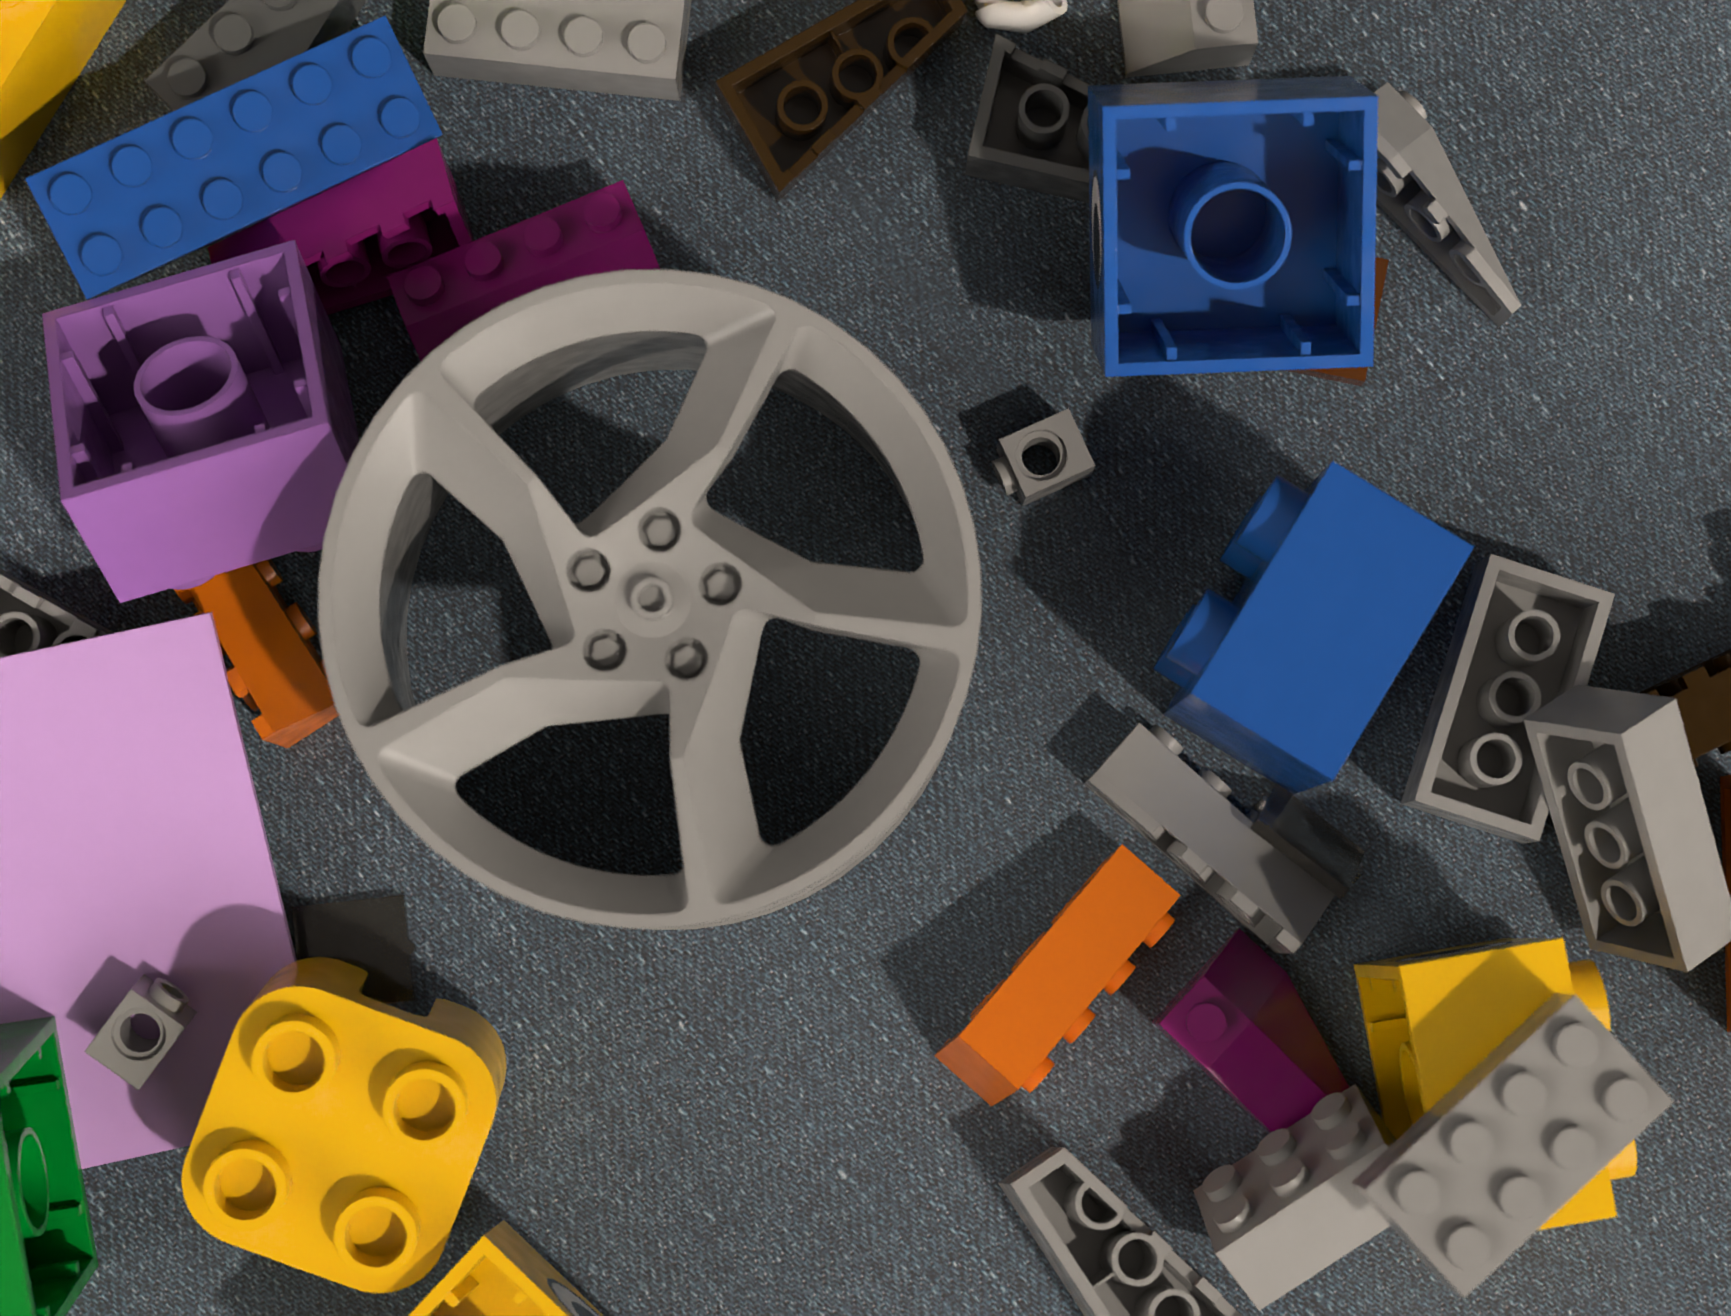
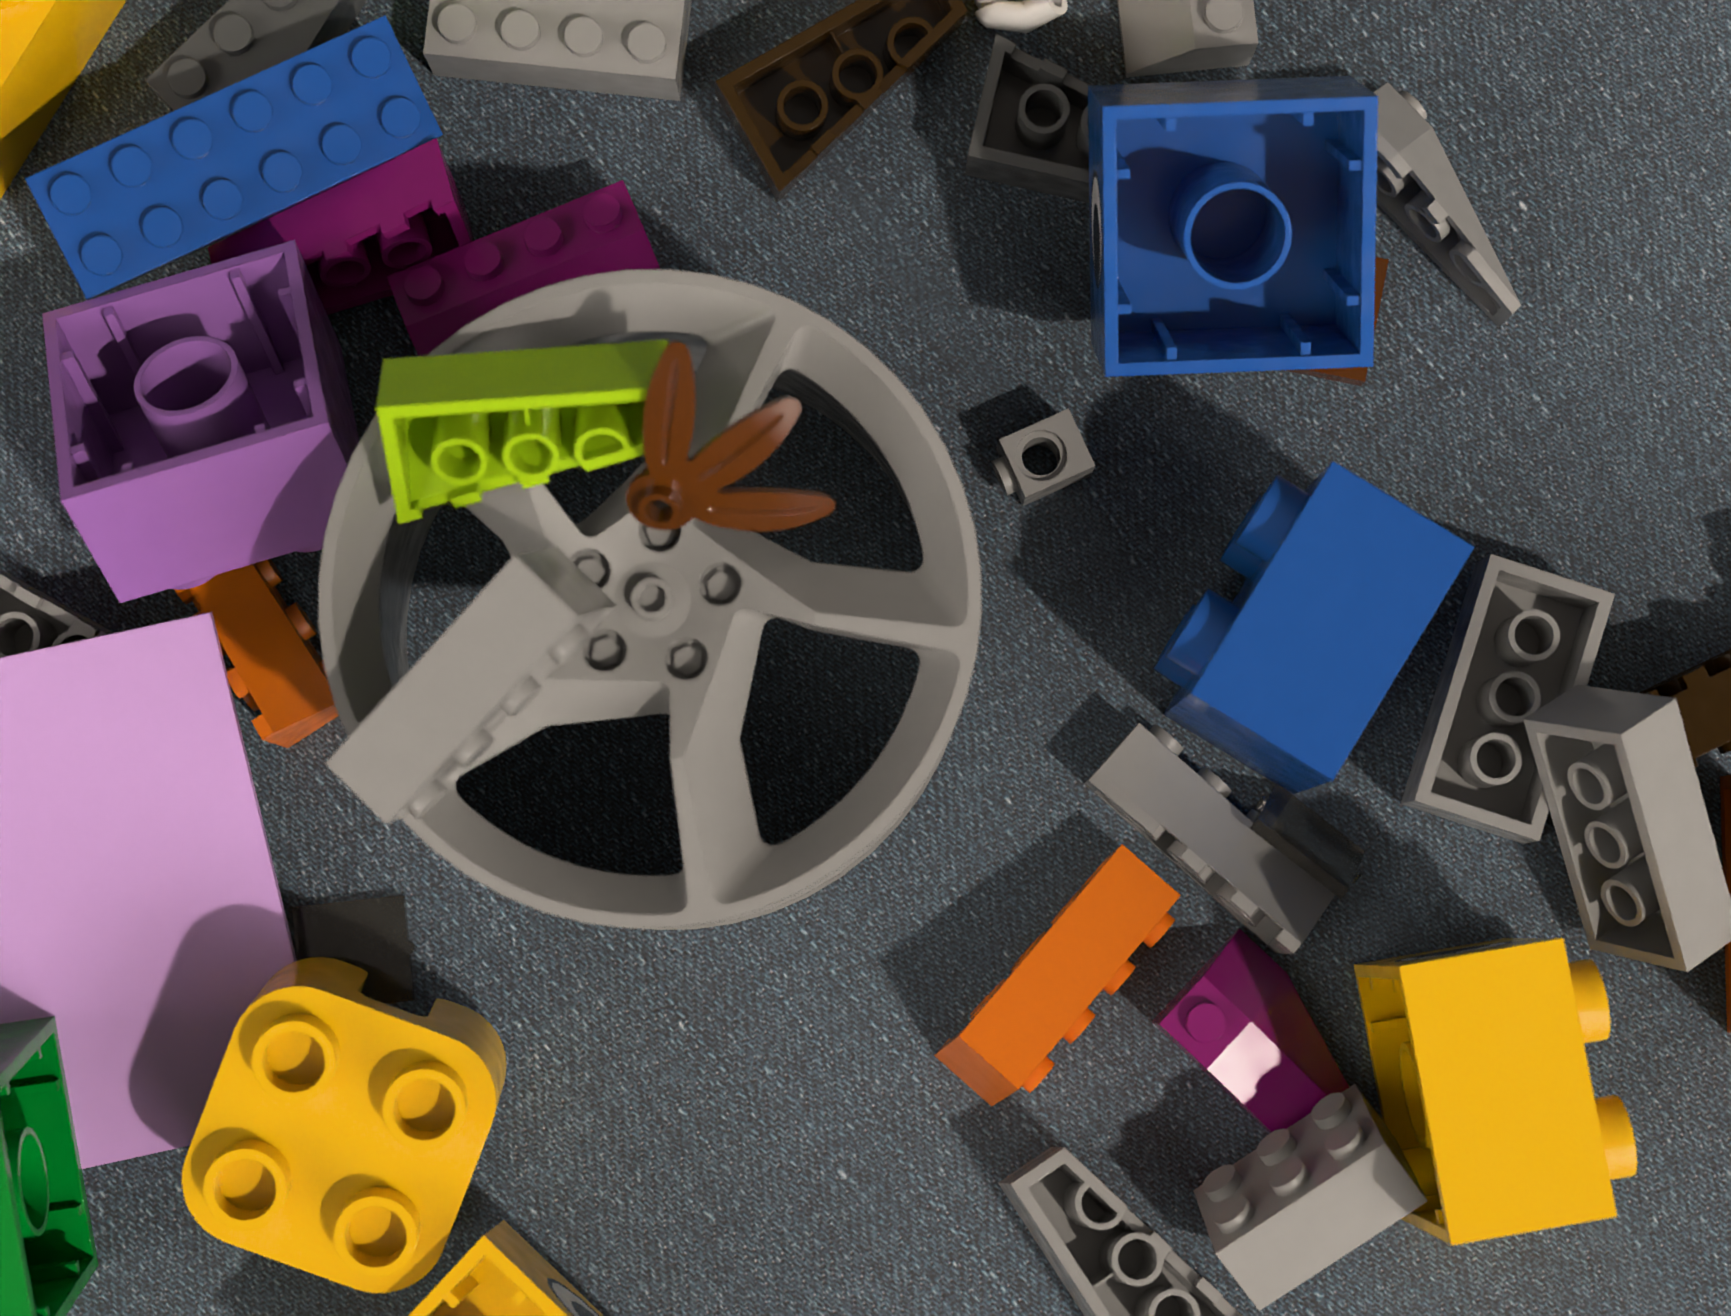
(124, 1050): light grey brick -> none
(470, 682): none -> light grey wedge
(508, 418): none -> lime wedge
(695, 484): none -> reddish brown plant
(1512, 1142): light grey brick -> none

